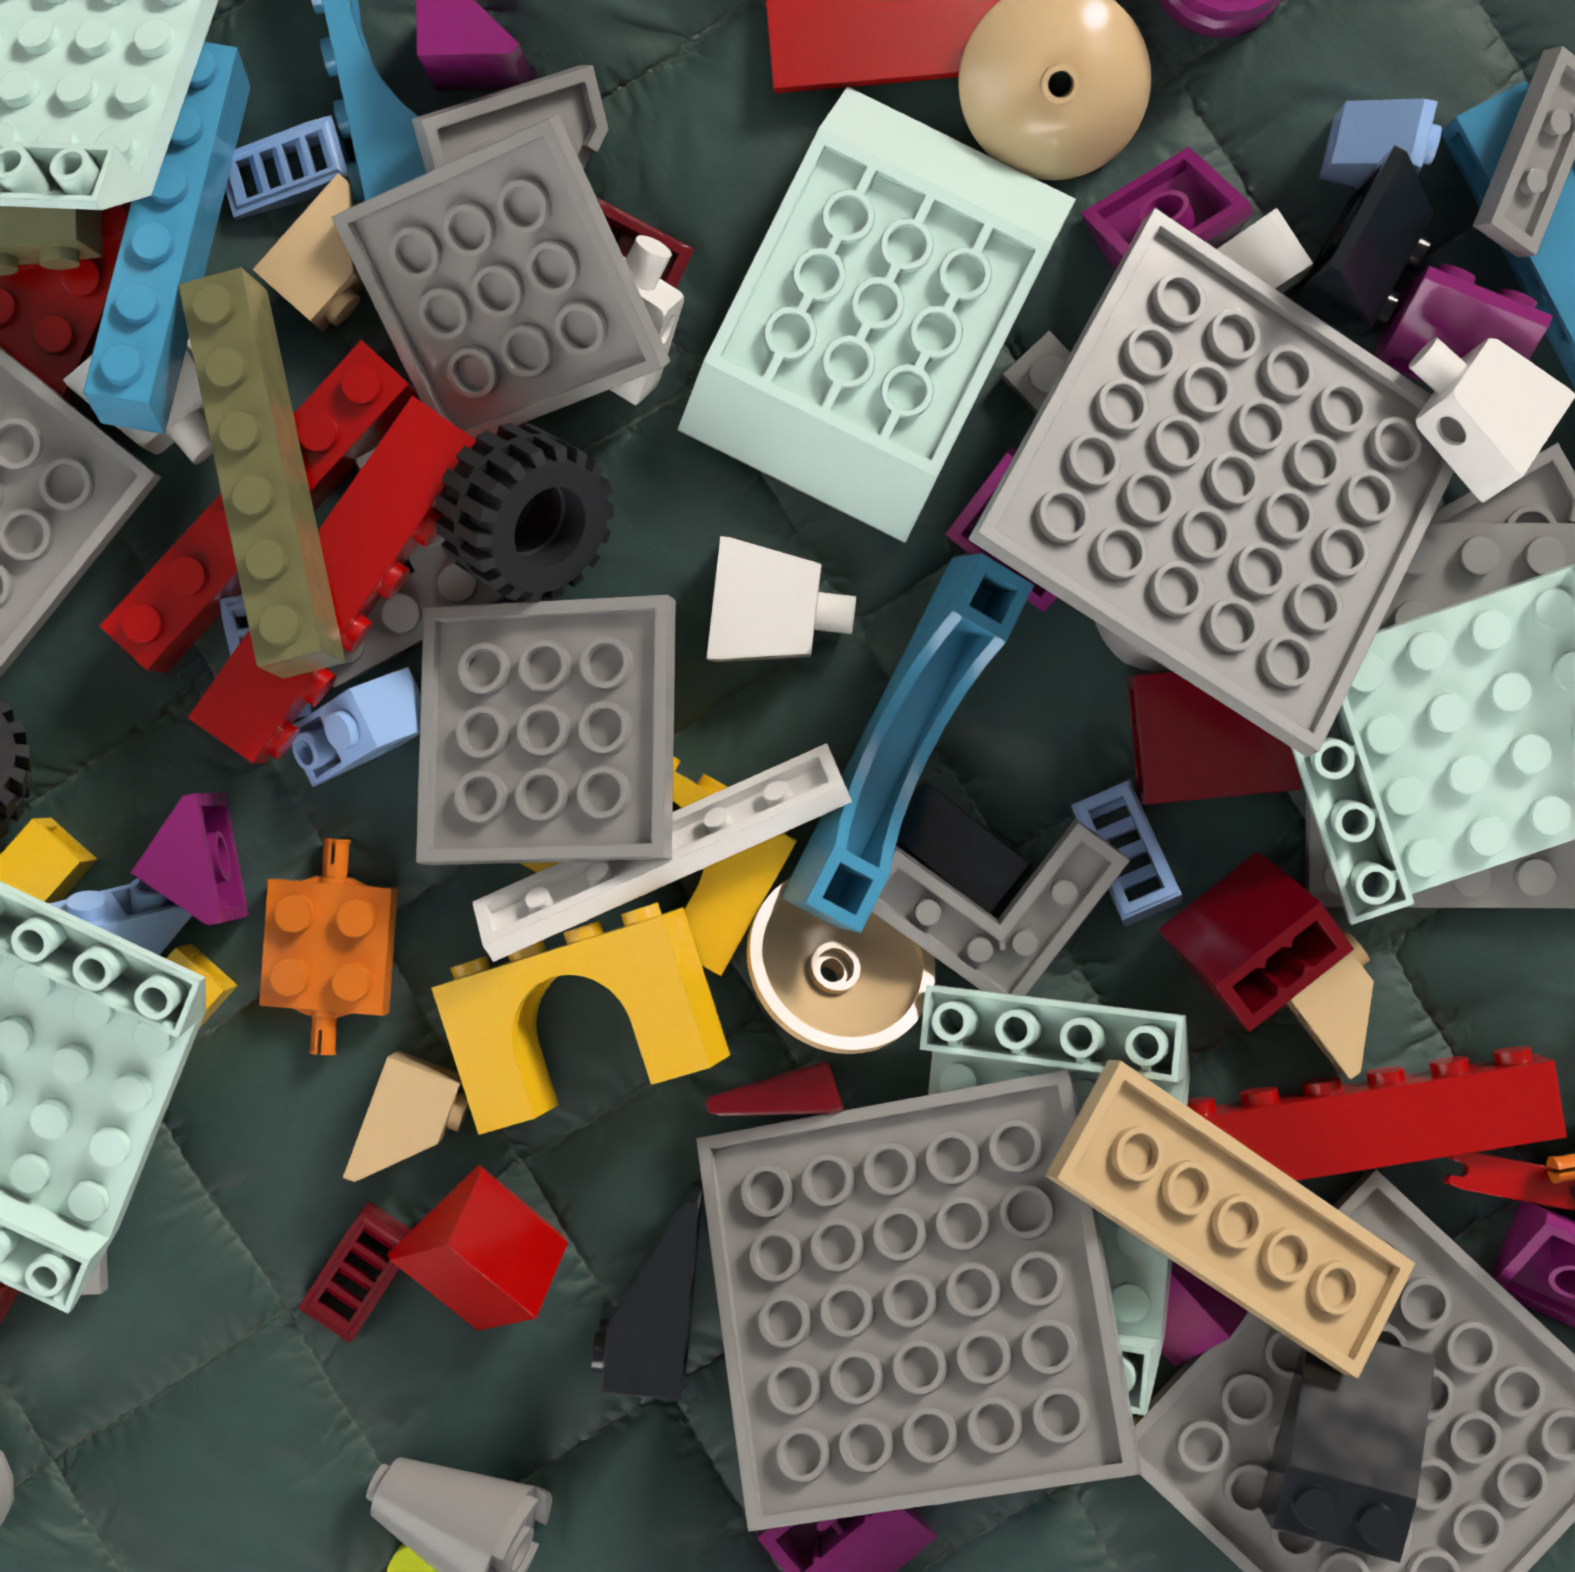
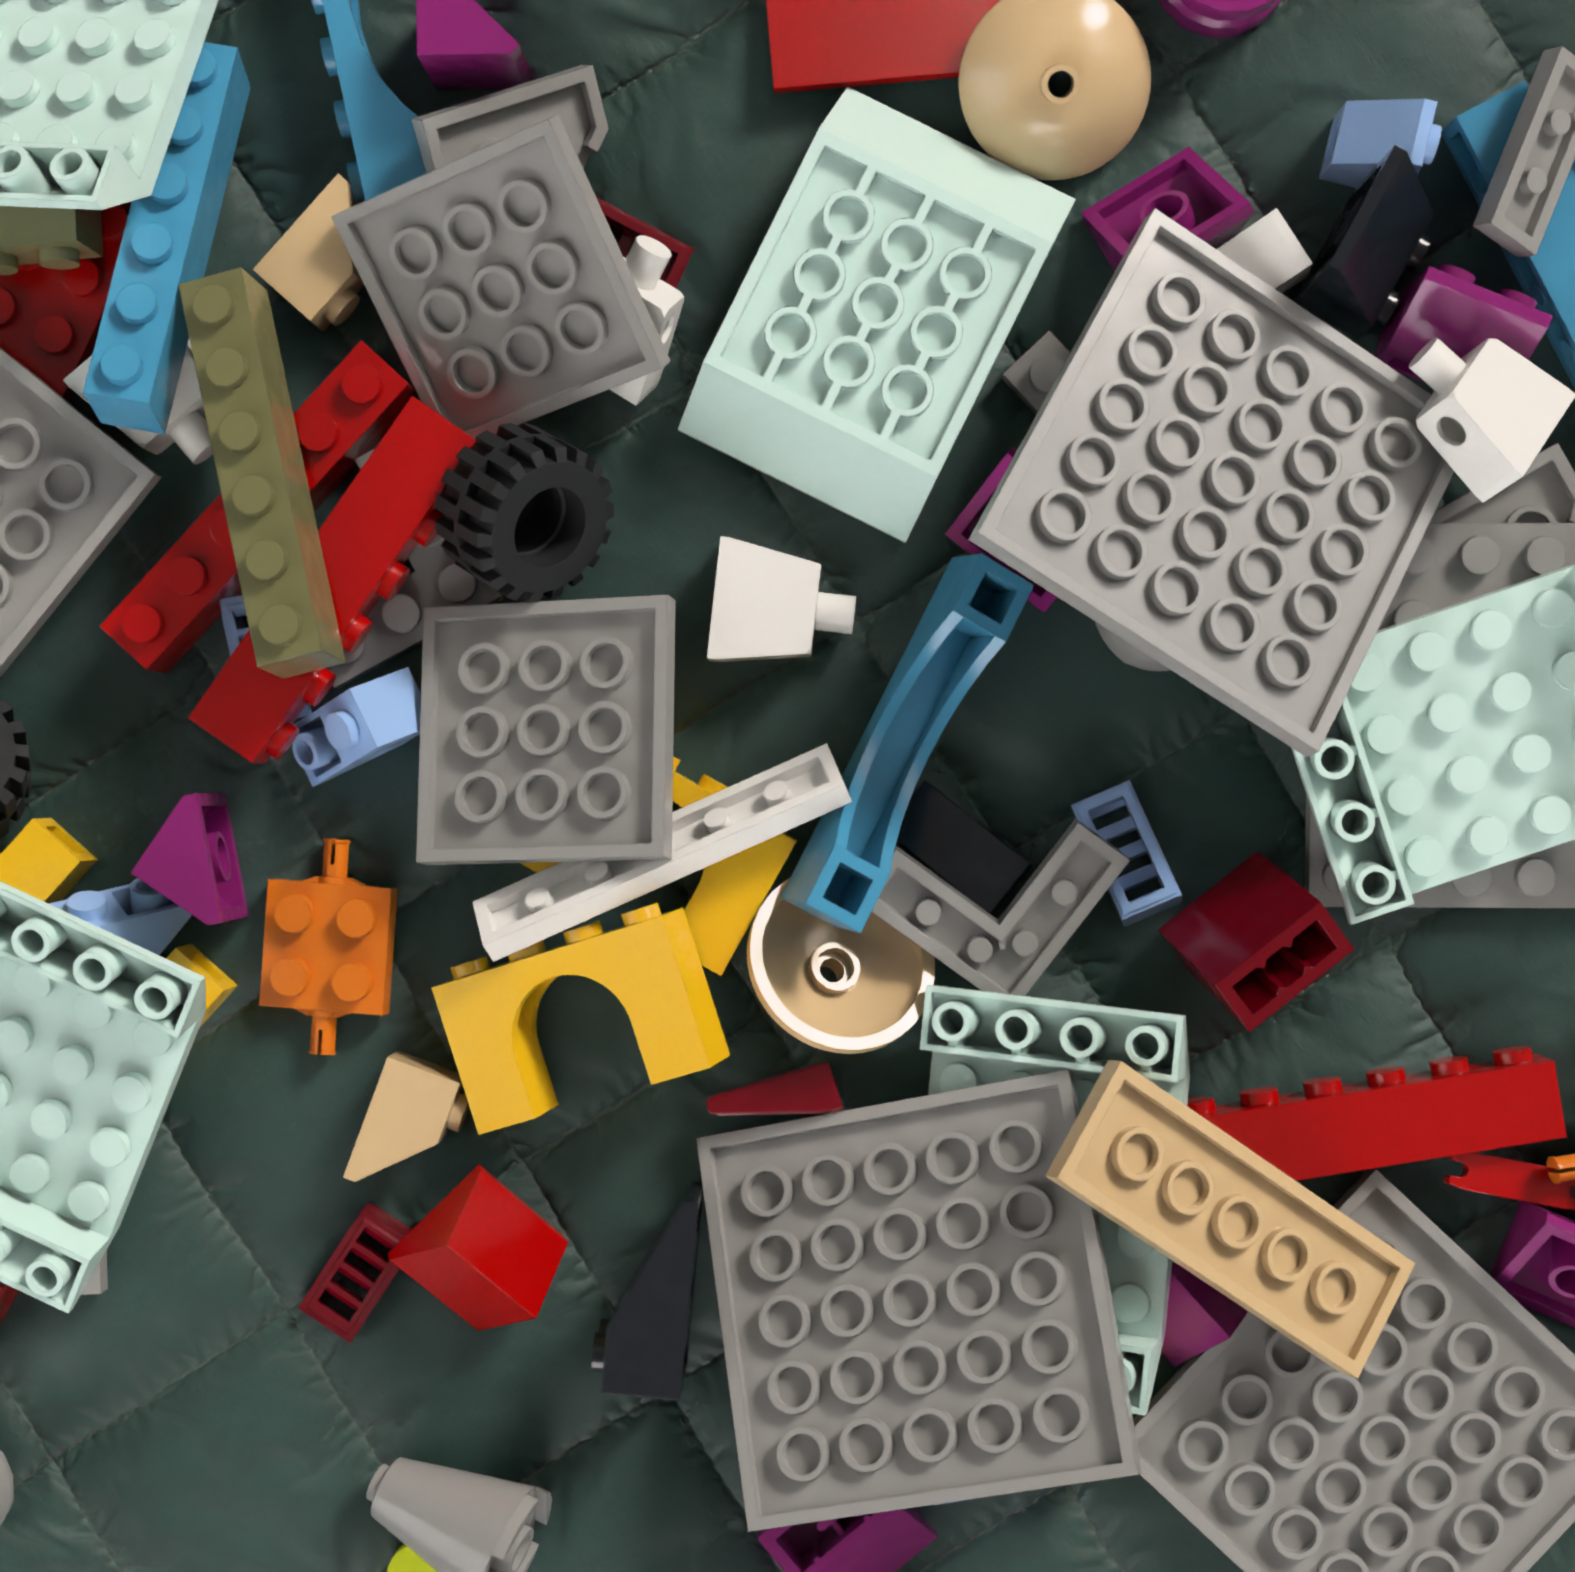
(299, 139): light blue slope -> none
(1198, 746): dark red brick -> none
(1338, 1009): tan slope -> none
(1352, 1451): black slope -> none

